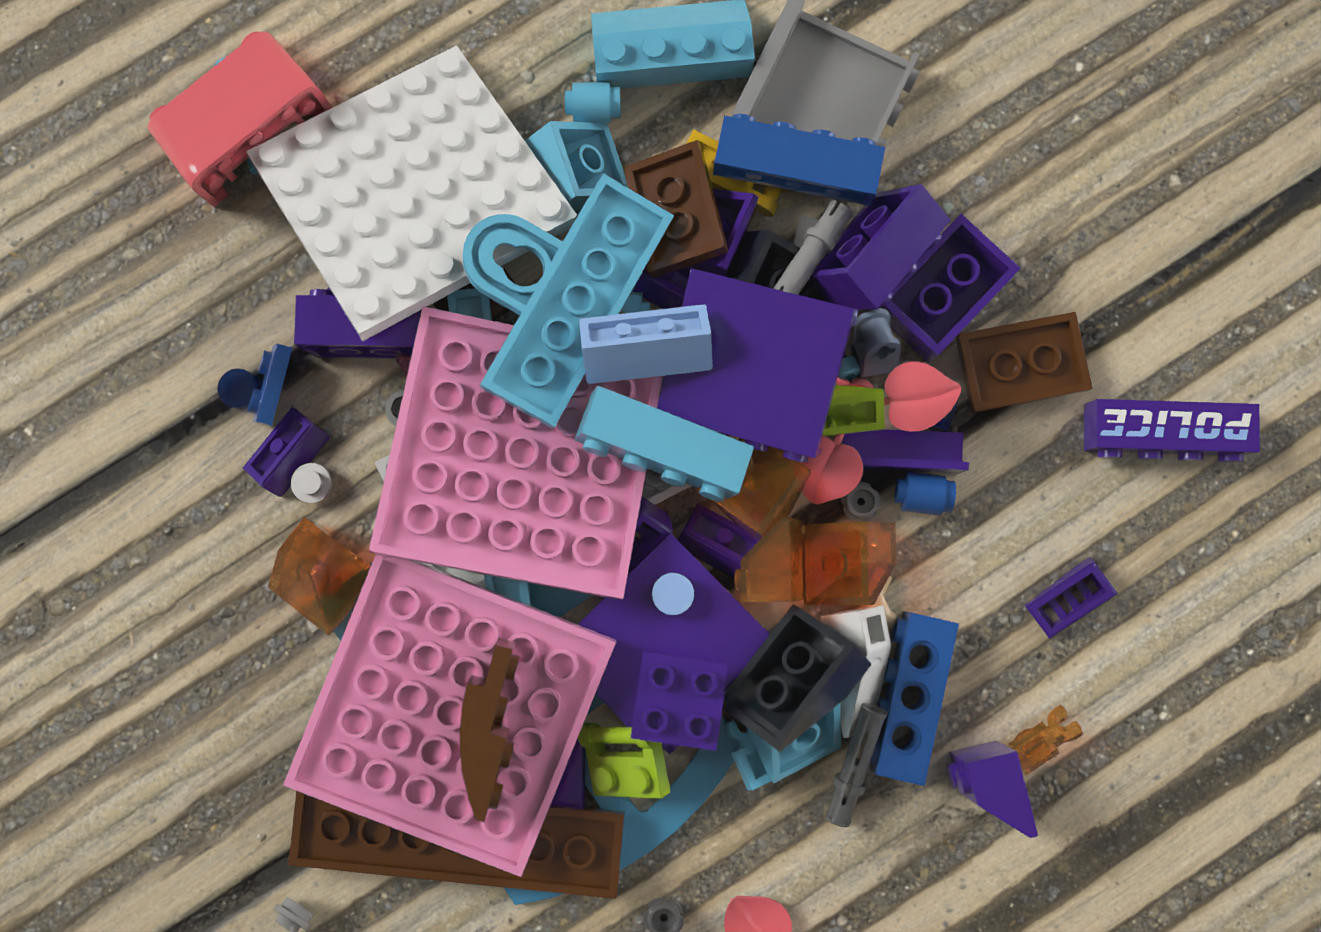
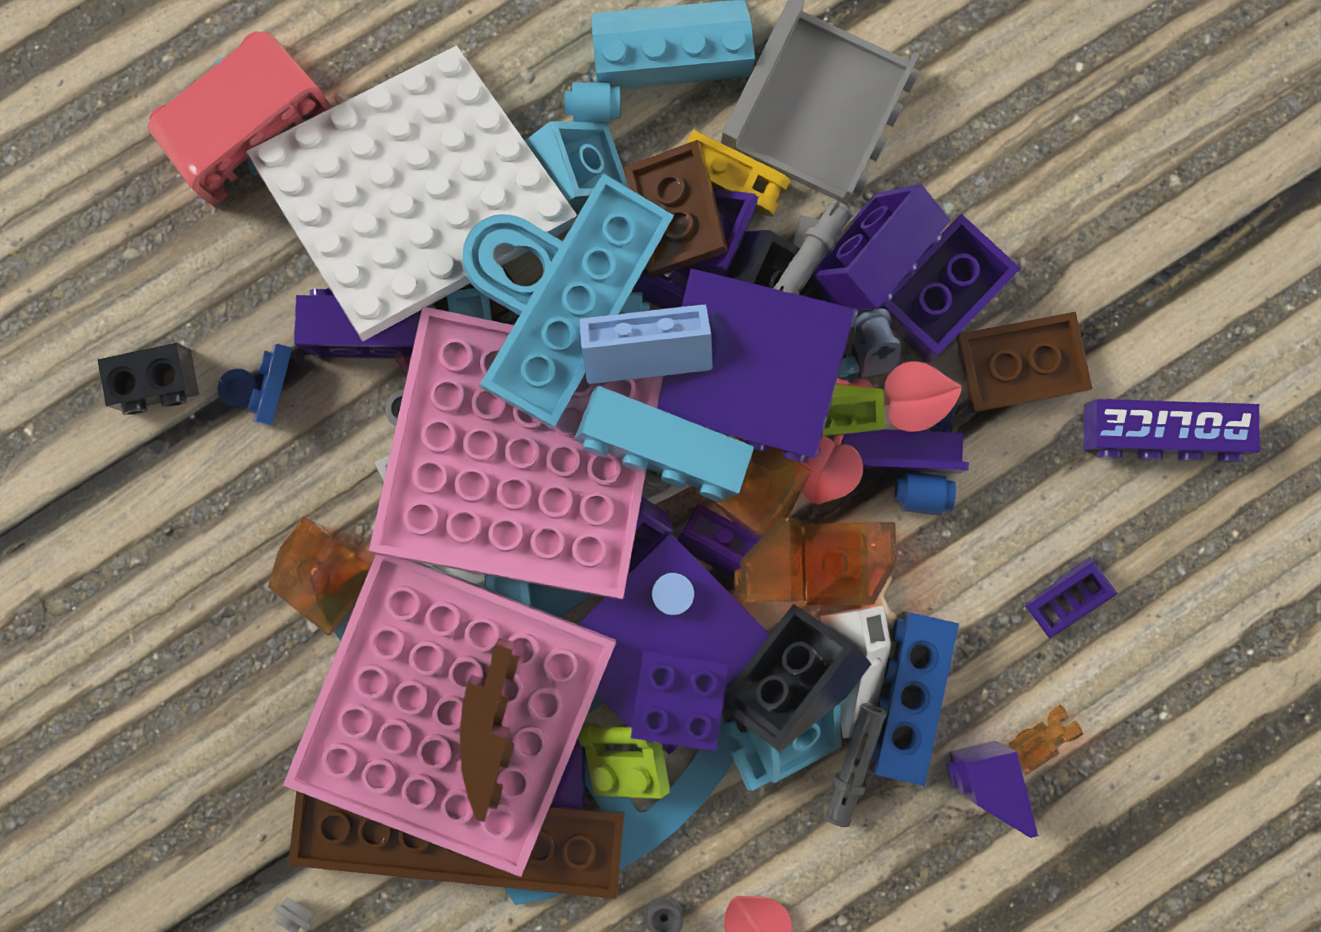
(149, 369): none -> black brick
(286, 448): dark purple slope -> none
(311, 483): white plate -> none
(799, 159): blue brick -> none
(869, 509): flat silver plate -> none

